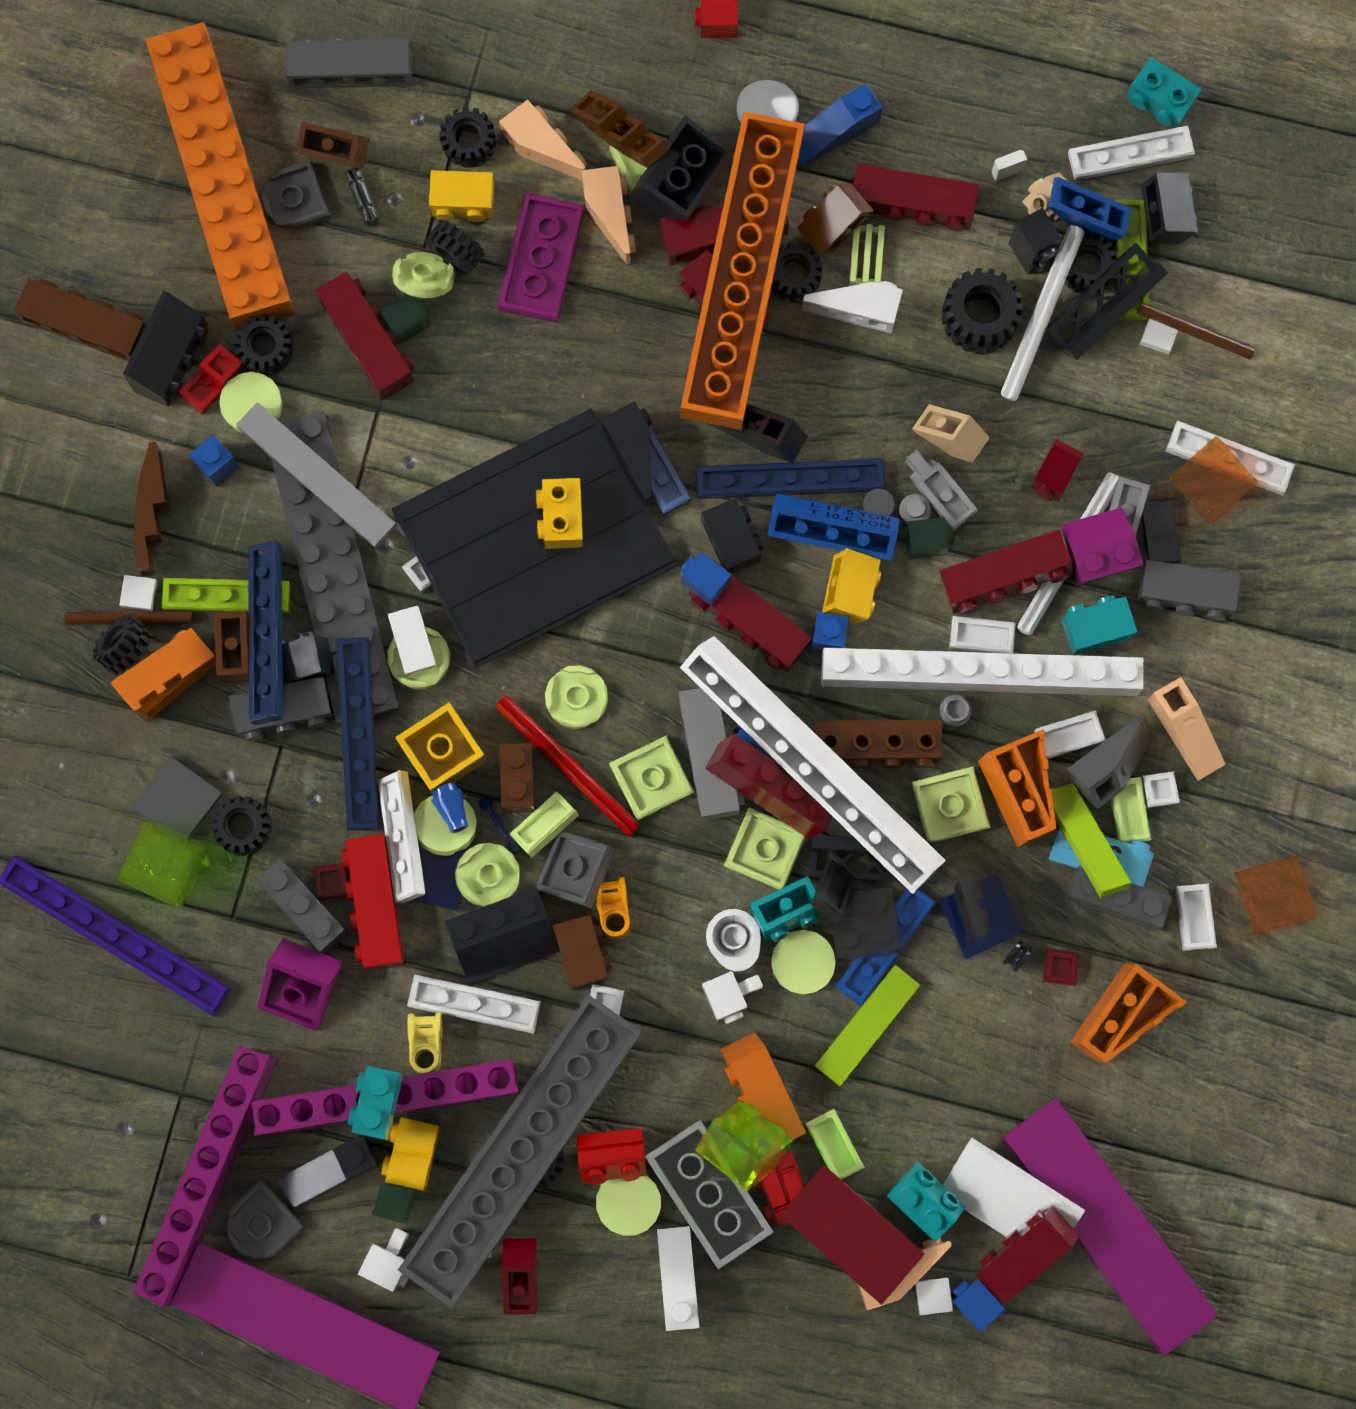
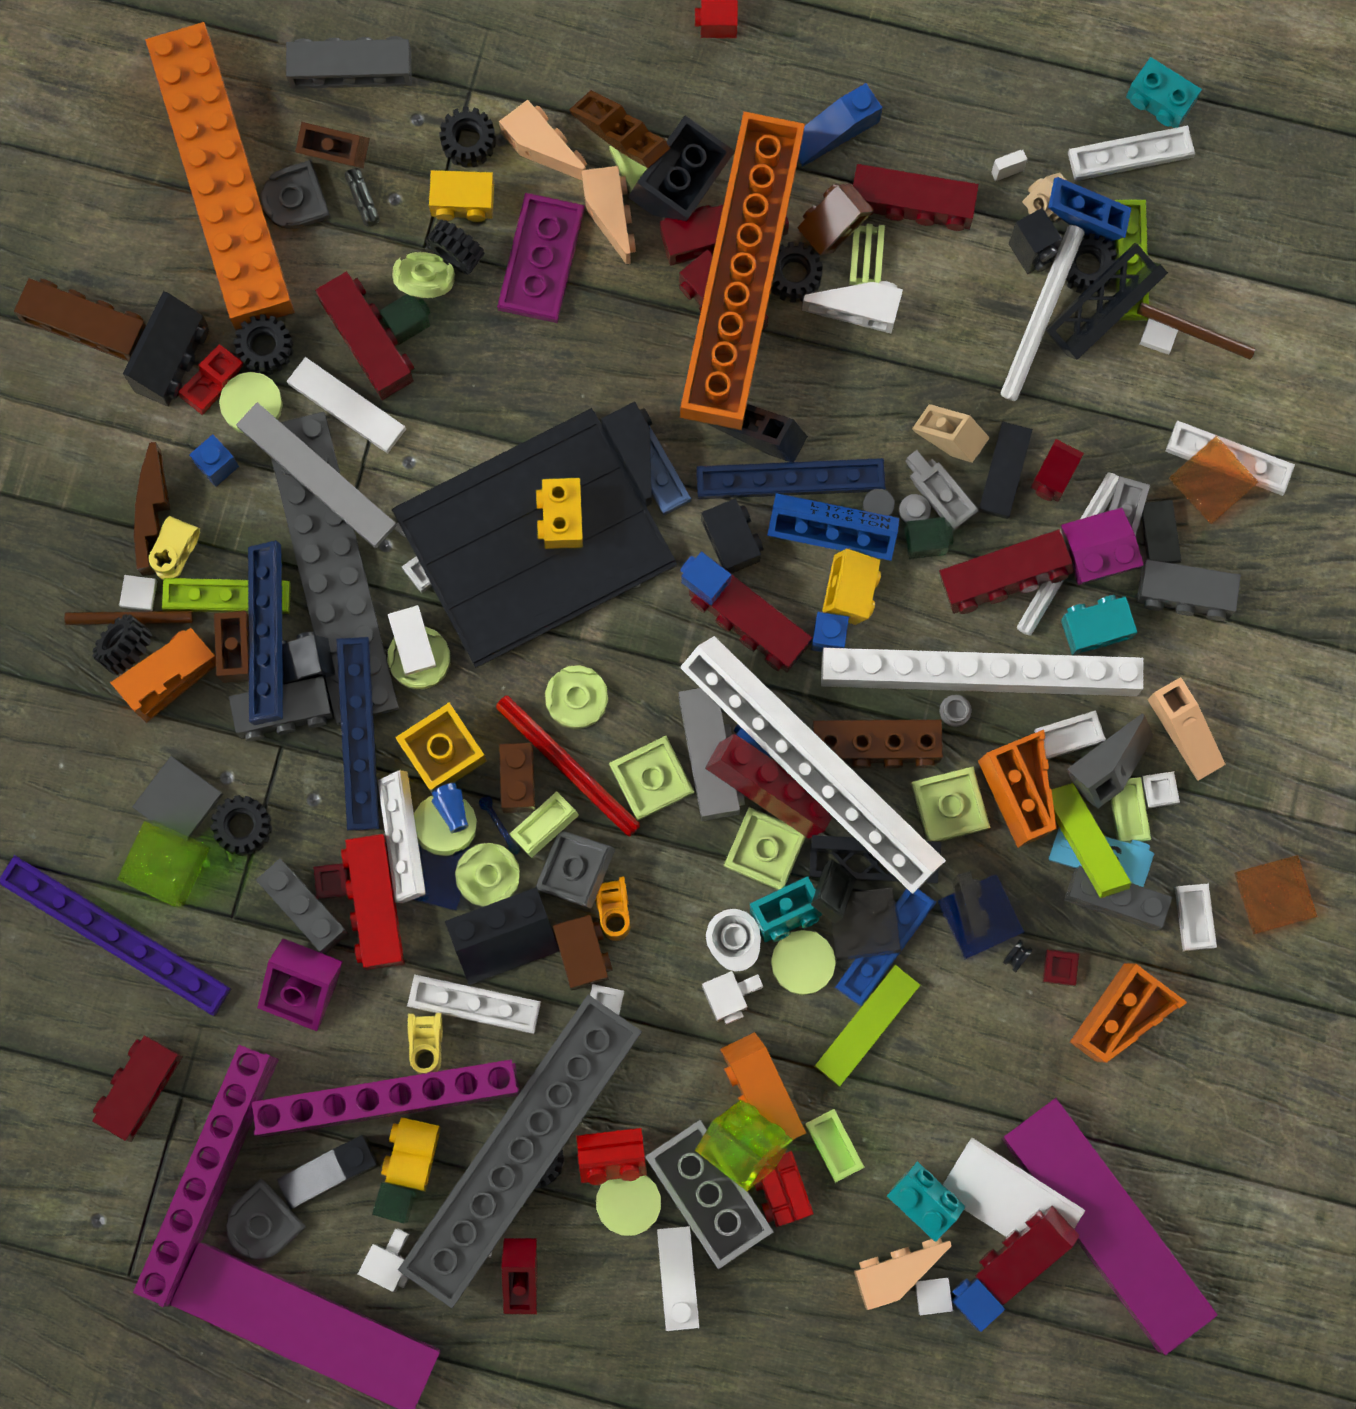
(136, 1088): none -> dark red brick
(175, 543): none -> light yellow piece
(346, 405): none -> white tile
(376, 1103): teal brick -> none
(768, 99): light grey piece -> none
(852, 1234): dark red tile -> none
(982, 635): white tile -> none
(986, 287): black tyre -> none
(1005, 470): none -> black tile
(1169, 207): brick -> none

